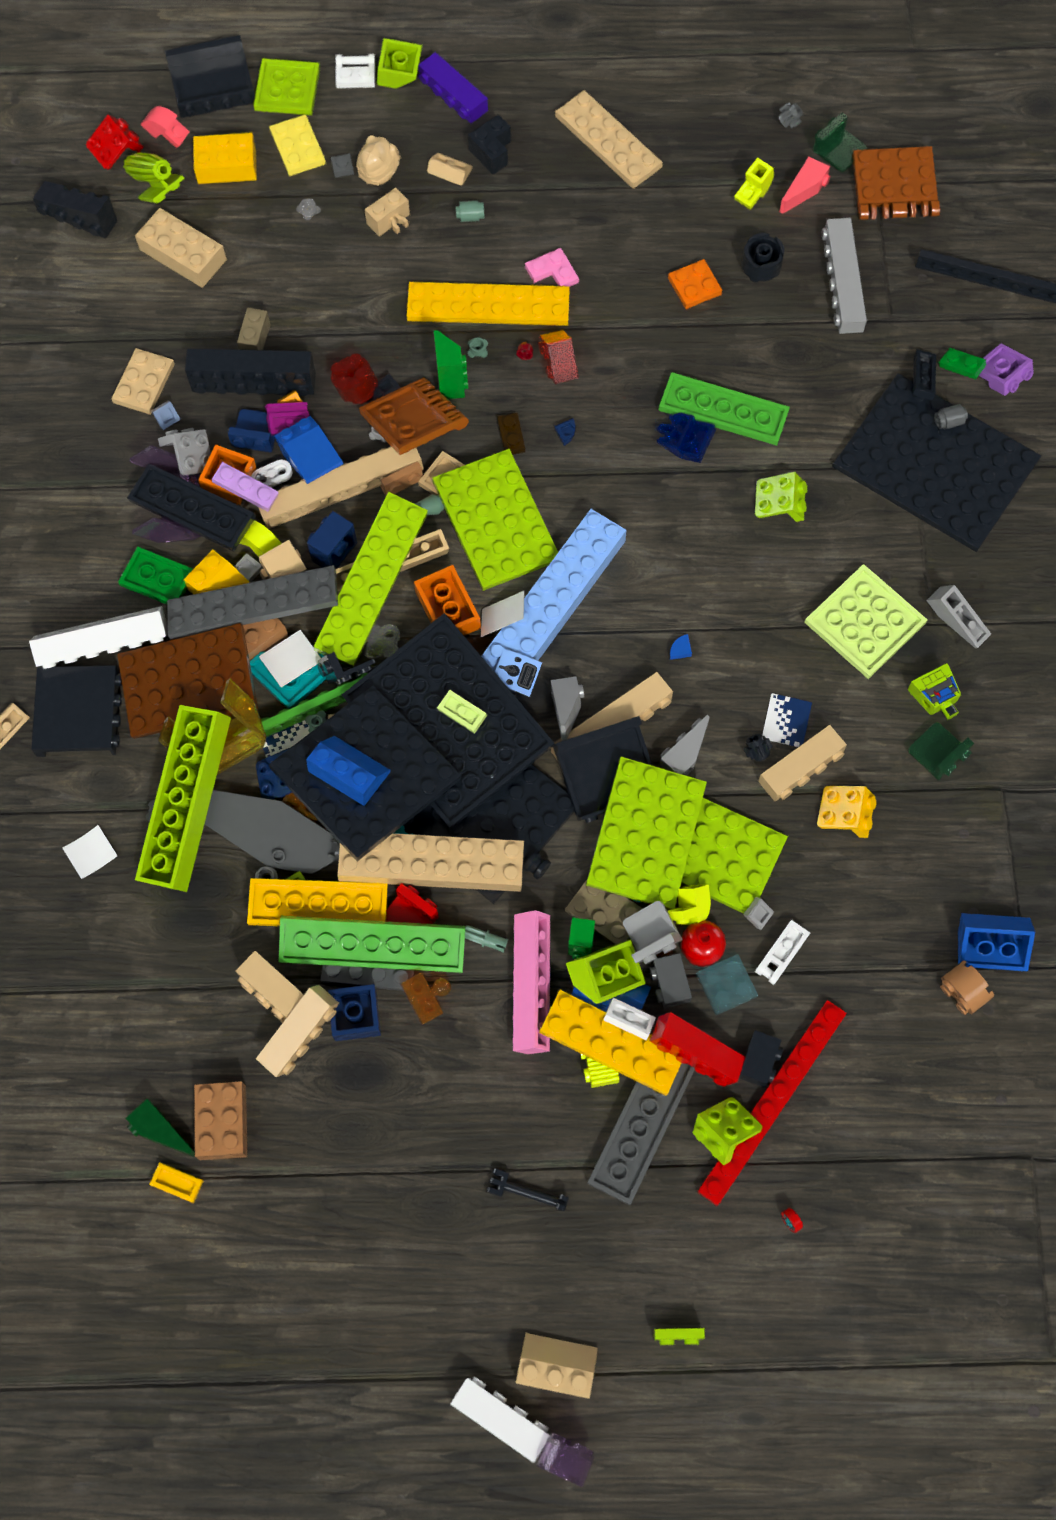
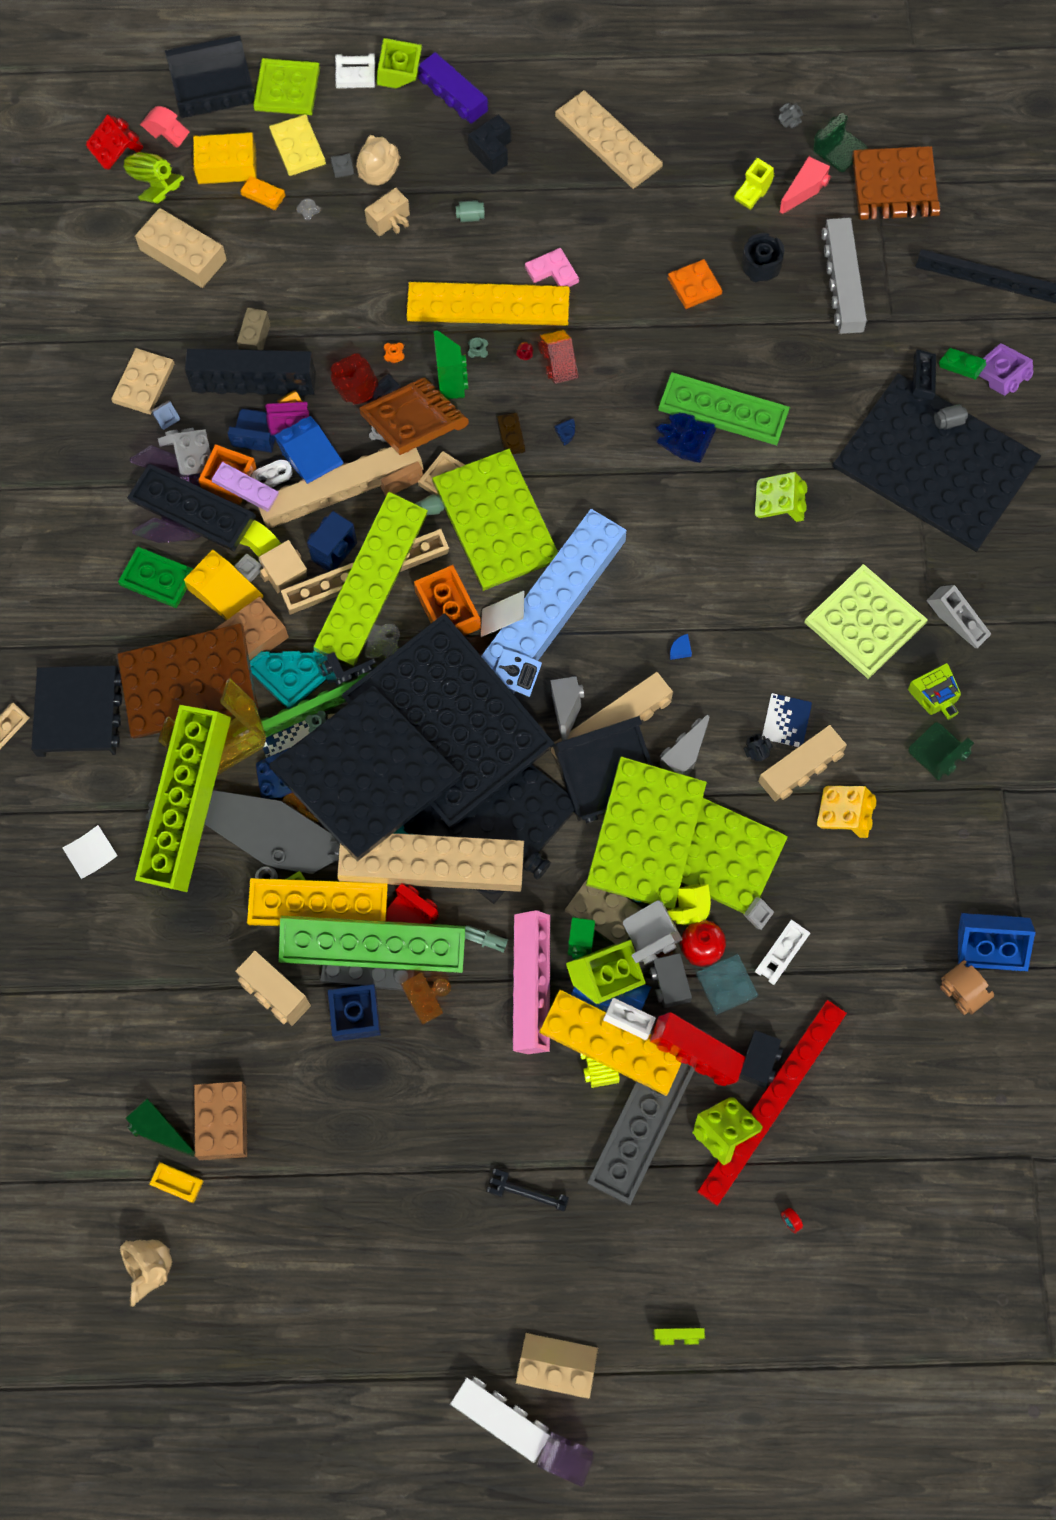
(76, 208): black wedge -> none
(99, 636): white brick -> none
(147, 1265): none -> tan head
(252, 602): dark grey plate -> none
(262, 192): none -> light orange plate
(290, 658): white sticker -> none
(297, 1031): tan brick -> none
(346, 769): blue slope -> none
(394, 357): none -> orange plate
(449, 168): tan slope -> none
(462, 711): yellowish green plate -> none

